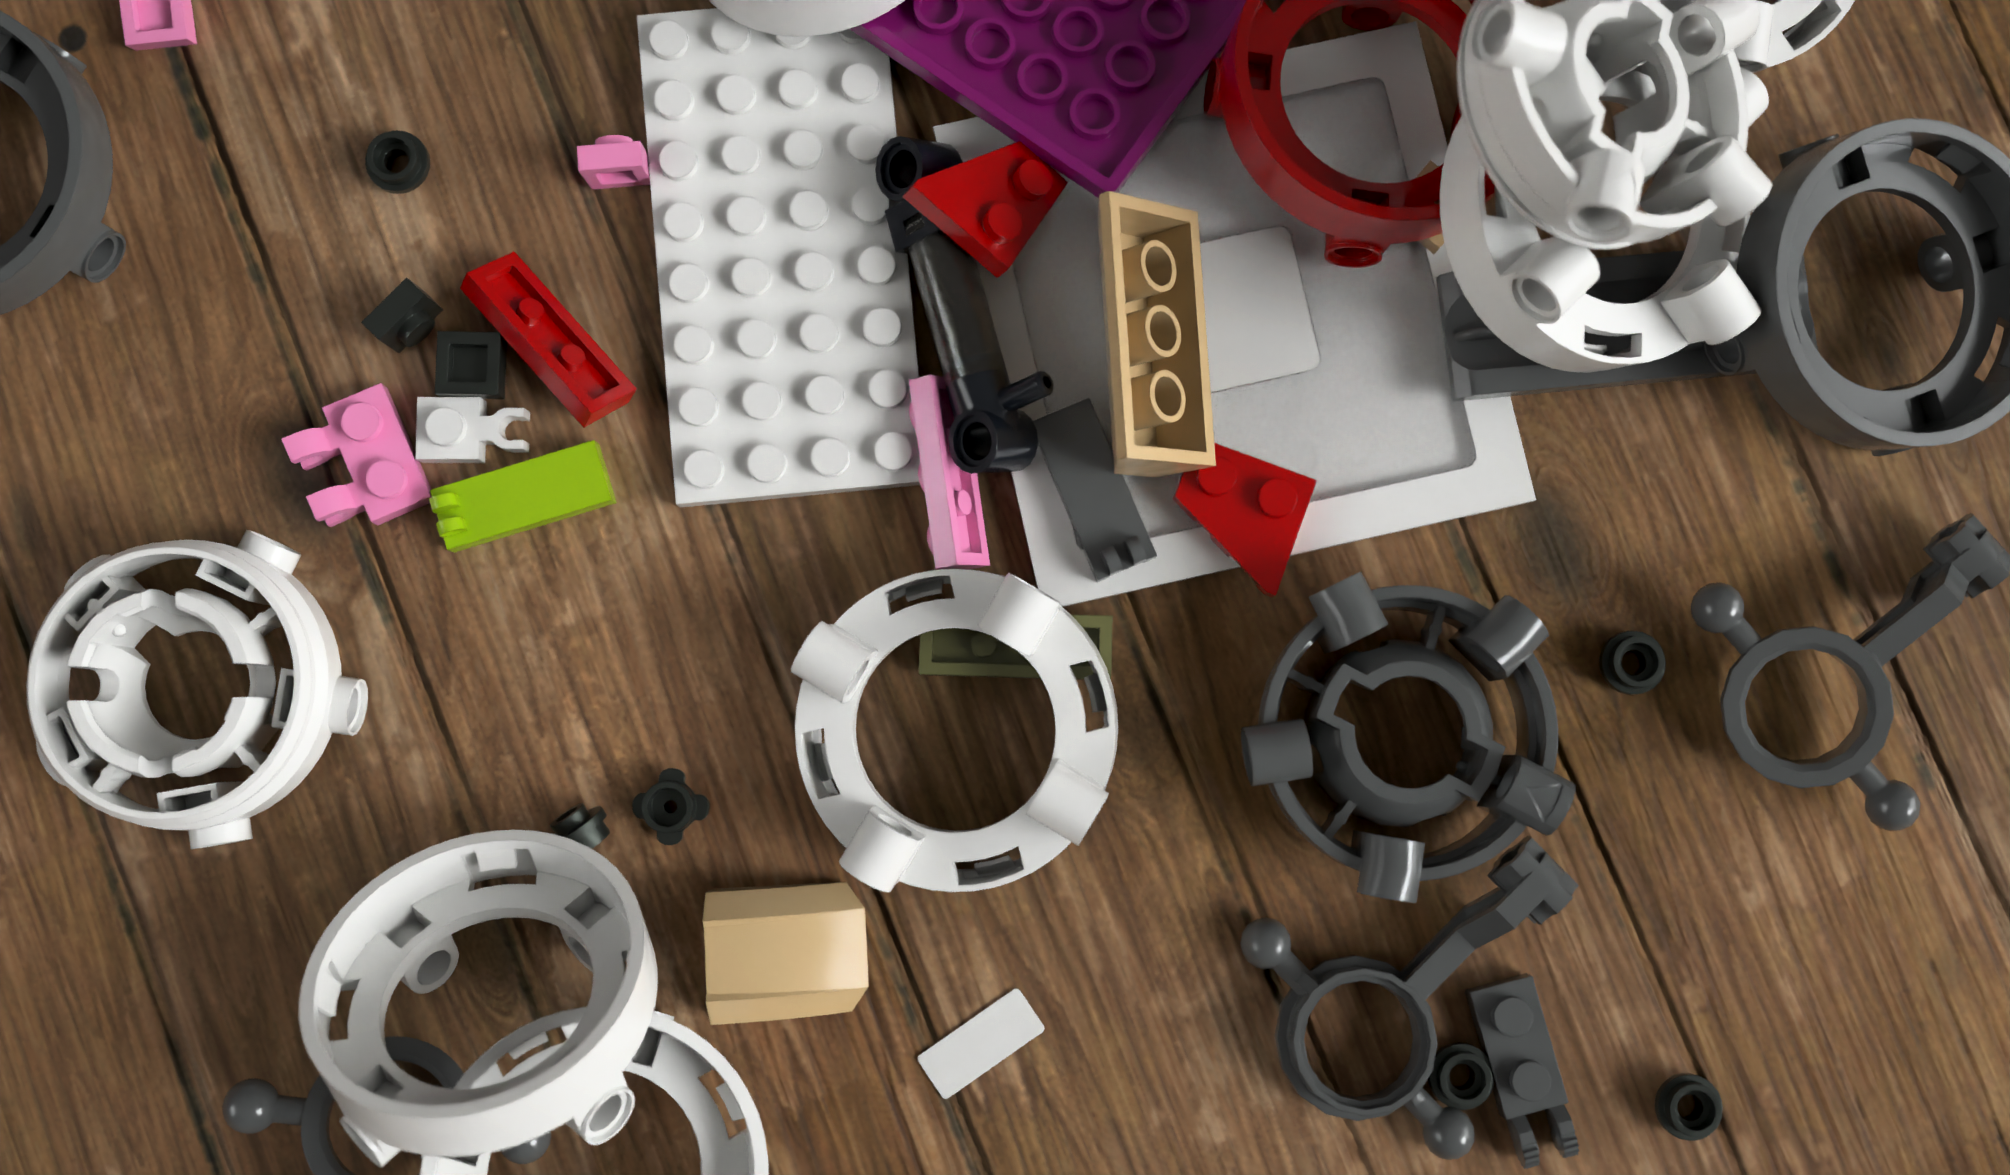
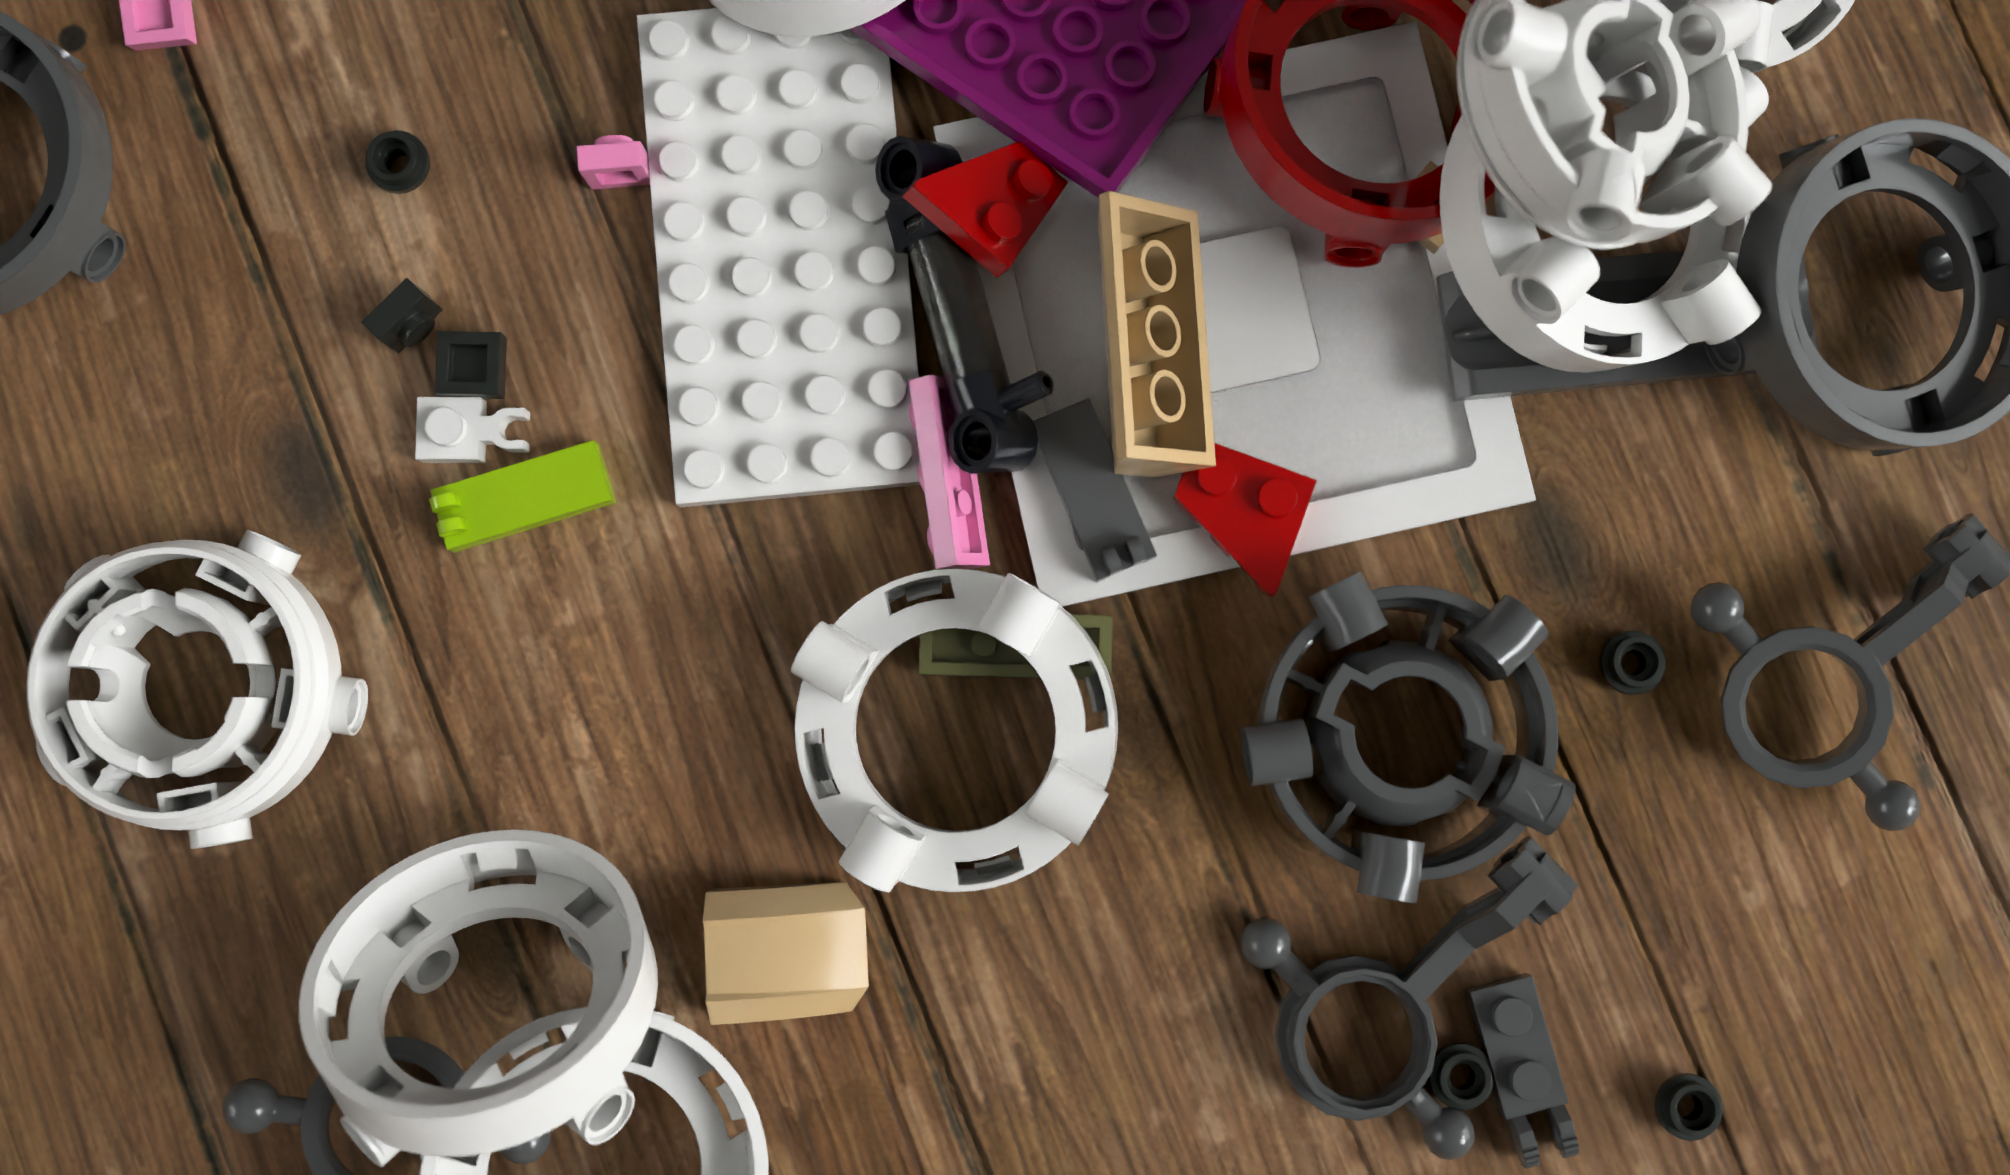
(376, 453): bright pink plate -> none
(548, 338): red plate -> none
(582, 825): pearl dark grey plate -> none
(652, 808): pearl dark grey plate -> none
(981, 1043): white sticker -> none

